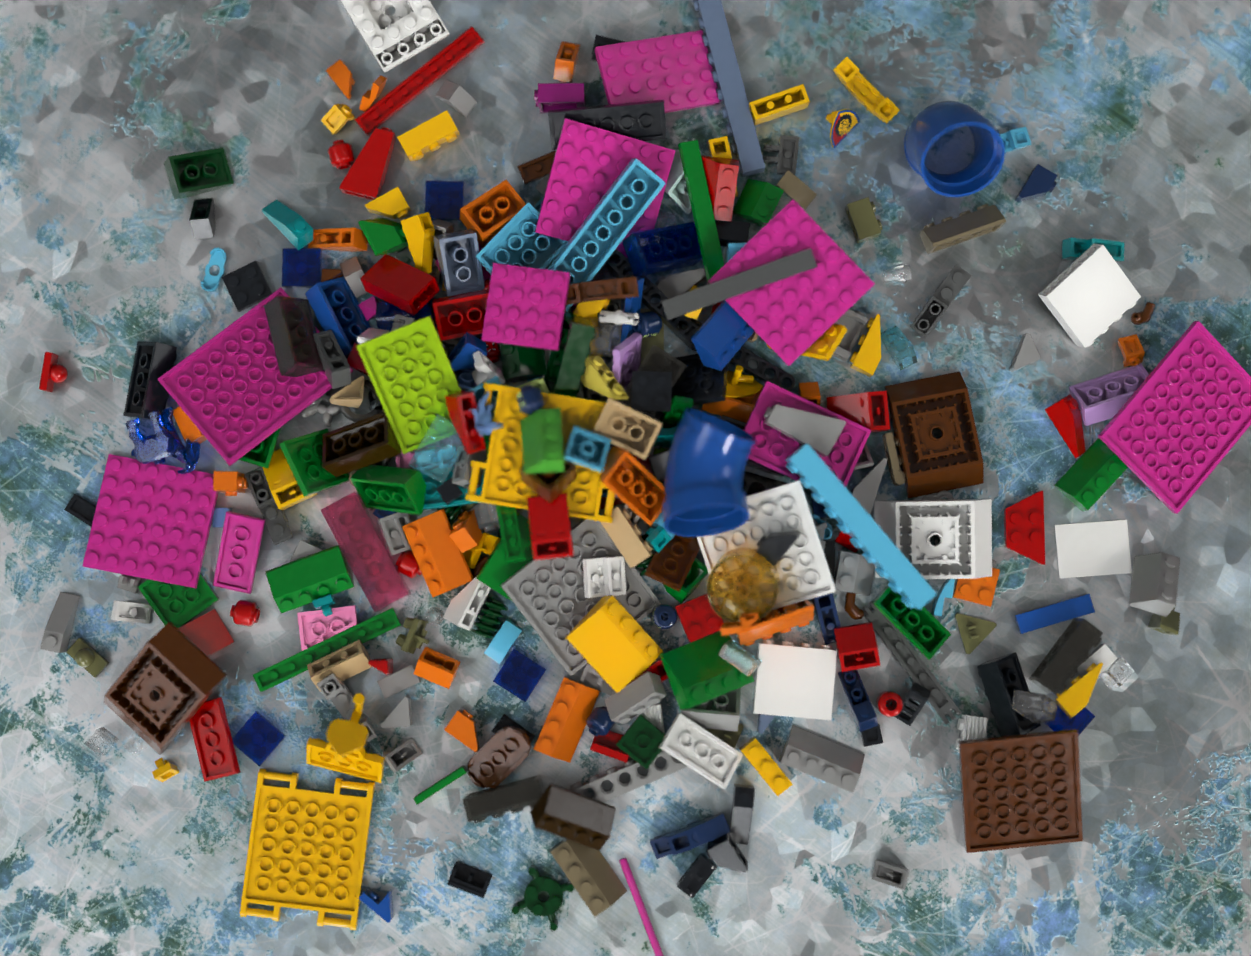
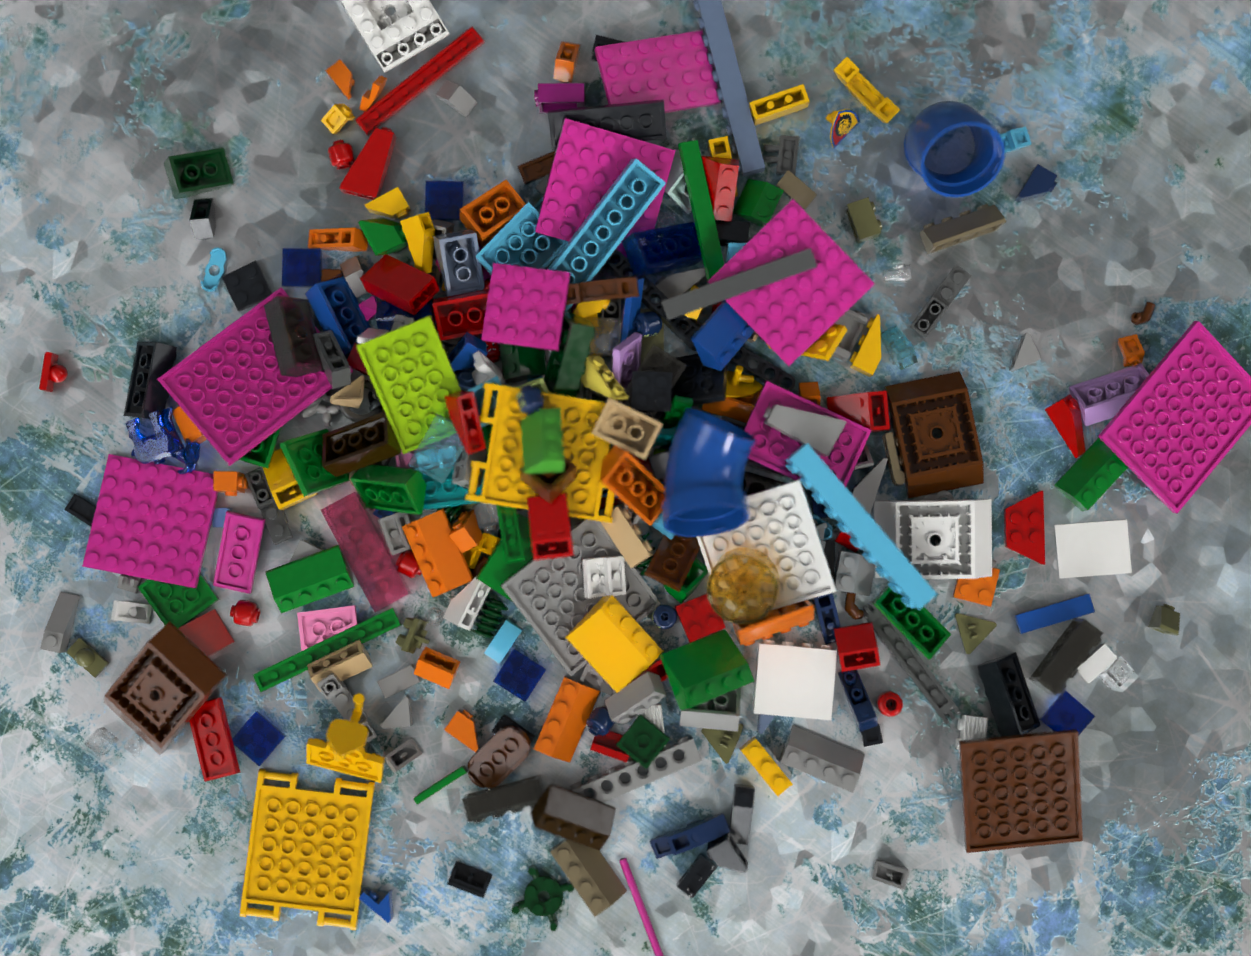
(165, 770): yellow tile -> none
(289, 224): teal slope -> none
(324, 604): teal tile -> none
(384, 665): red slope -> none
(428, 136): yellow brick -> none
(449, 491): black tile -> none
(483, 417): medium blue piece -> none
(587, 448): medium azure slope -> none
(619, 317): white pin -> none
(657, 538): teal tile -> none
(701, 751): white plate -> none
(739, 657): clear light blue slope -> none
(746, 620): orange slope -> none
(776, 545): black slope -> none
(920, 695): black slope -> none
(945, 591): medium azure slope -> none
(1034, 706): clear slope -> none
(1074, 247): teal slope -> none
(1078, 695): yellow slope -> none
(1089, 295): white brick -> none
(1155, 583): light grey slope -> none

